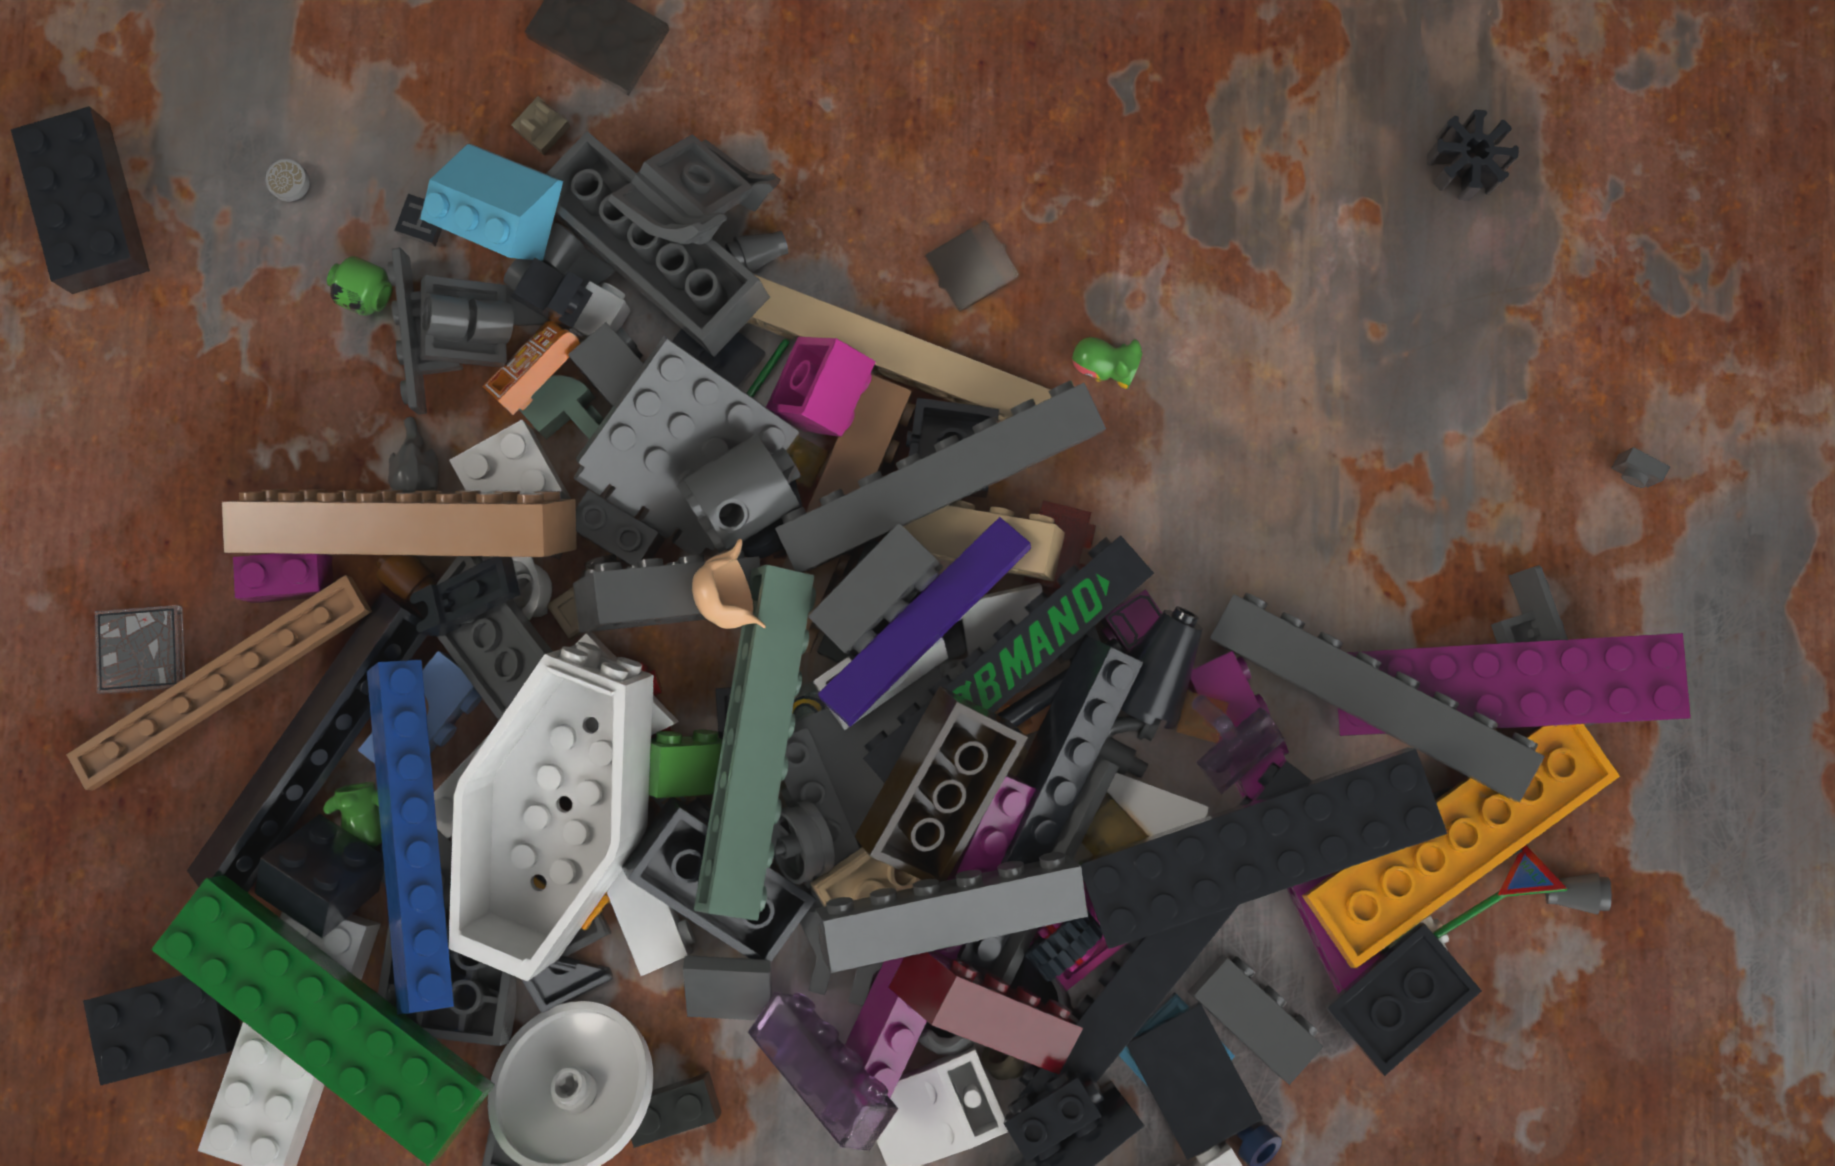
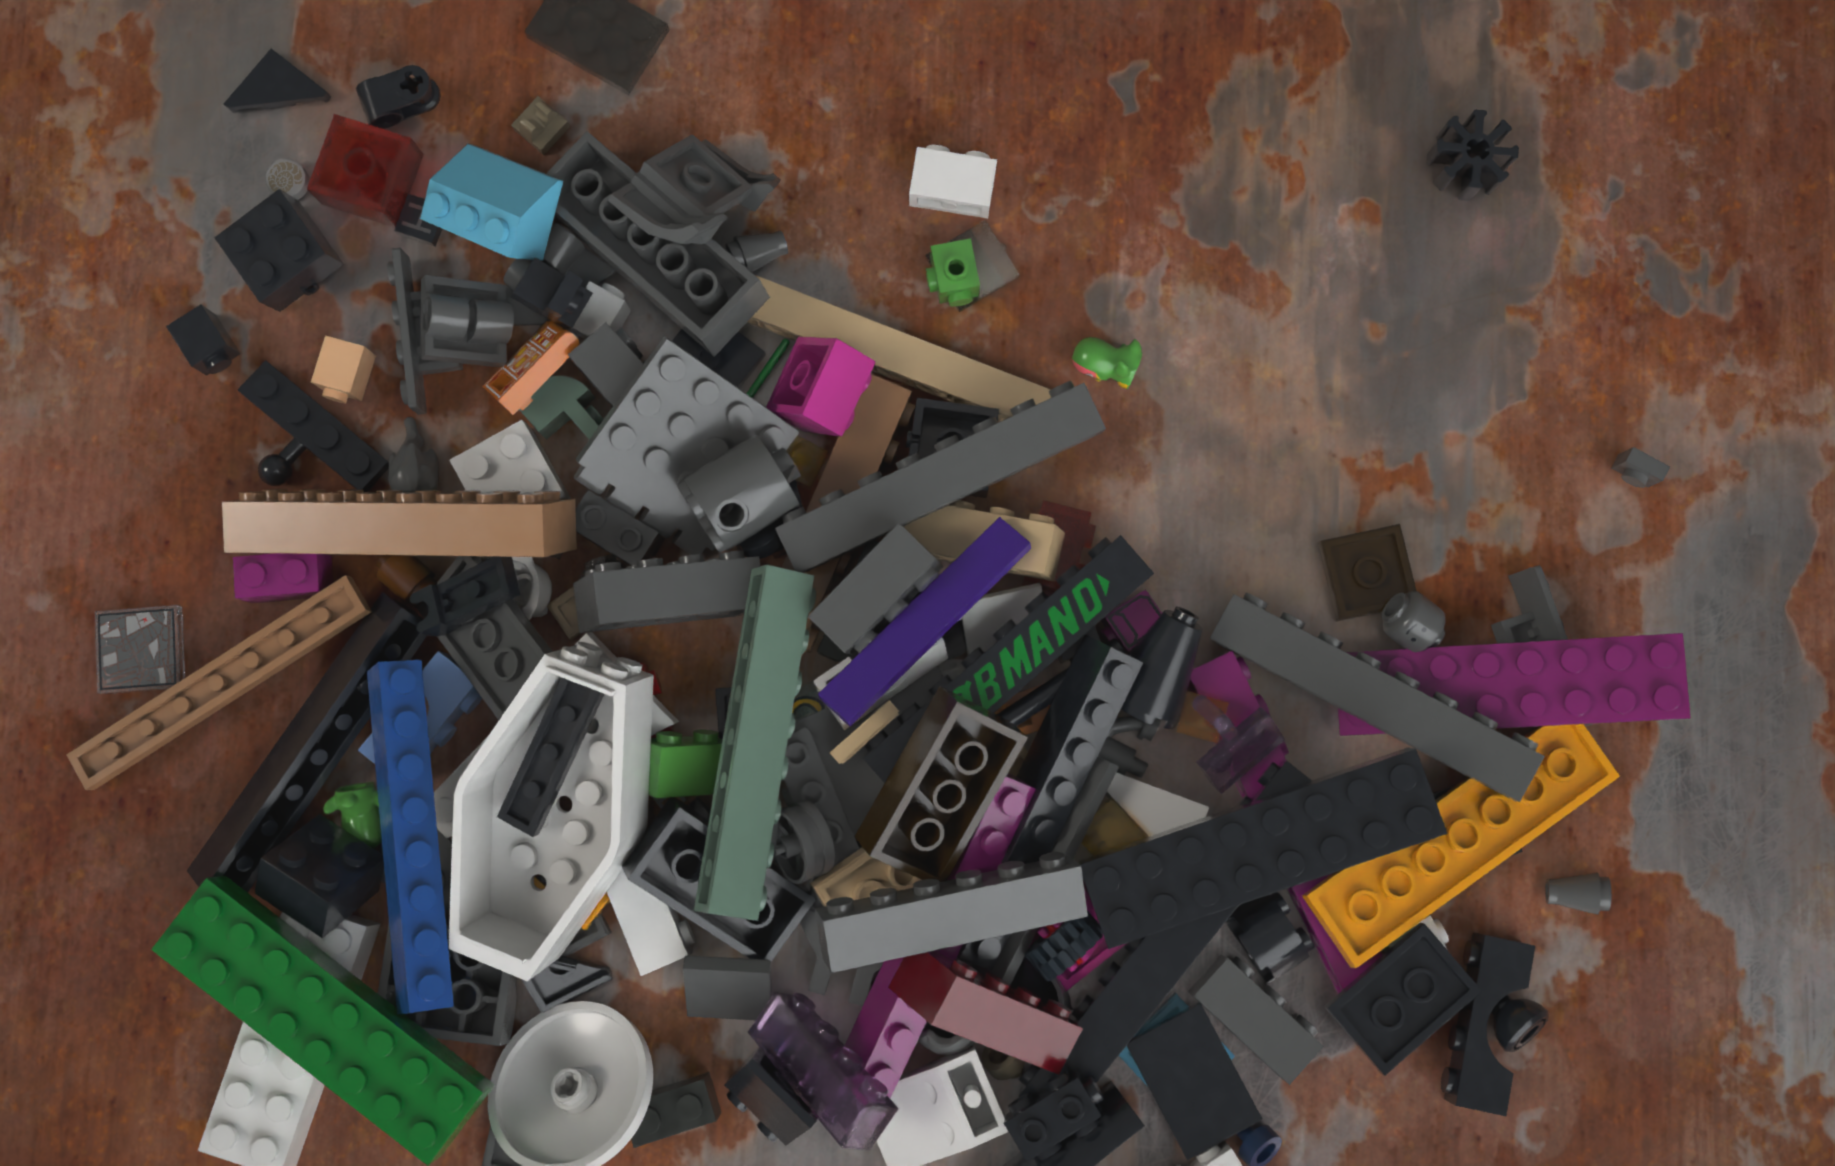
(80, 200): black brick -> none
(157, 1028): black brick -> none
(203, 340): none -> black brick
(274, 85): none -> black tile
(279, 251): none -> black brick
(312, 430): none -> black plate
(343, 370): none -> light nougat brick
(359, 286): bright green head -> none
(365, 170): none -> clear red brick
(395, 98): none -> black piece
(550, 756): none -> black tile
(723, 591): light nougat hair -> none
(770, 1098): none -> black slope
(864, 733): none -> tan tile
(952, 181): none -> white brick
(953, 272): none -> bright green brick
(1269, 936): none -> black cylinder
(1366, 570): none -> dark brown tile
(1413, 621): none -> dark grey head
(1474, 1073): none -> black arch
(1517, 1022): none -> black brick
(1525, 877): piece -> none

